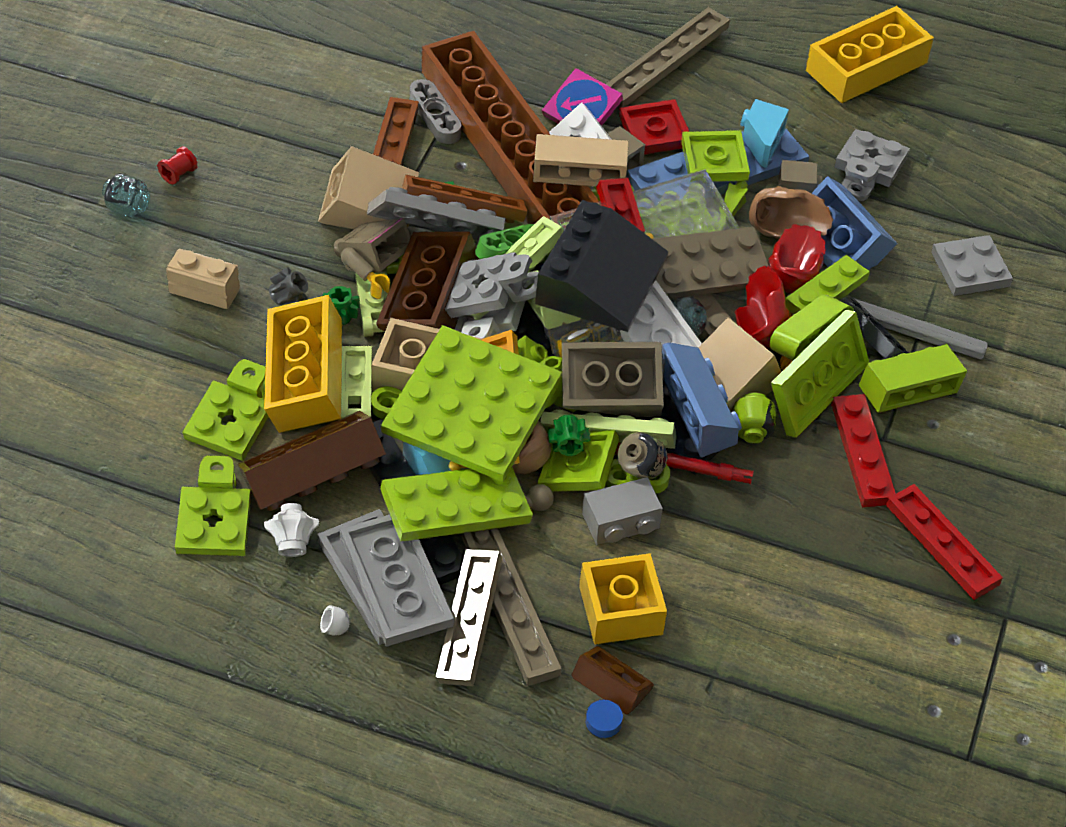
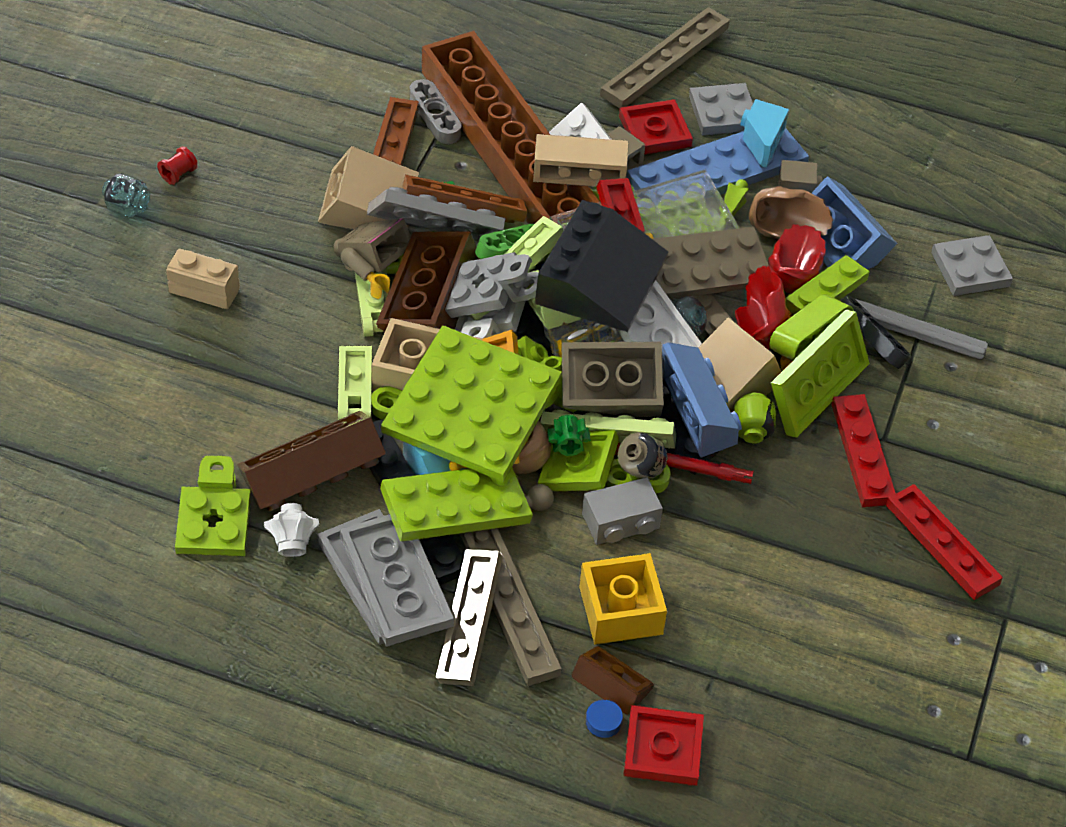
(241, 399): lime plate -> none
(288, 287): dark grey gear -> none
(303, 364): yellow brick -> none
(334, 621): white hinge -> none
(345, 303): green gear -> none
(582, 88): tile -> none
(664, 745): none -> red plate
(717, 152): lime plate -> none
(720, 107): none -> light grey plate
(862, 169): light grey plate -> none
(869, 54): yellow brick -> none
(912, 378): lime brick -> none

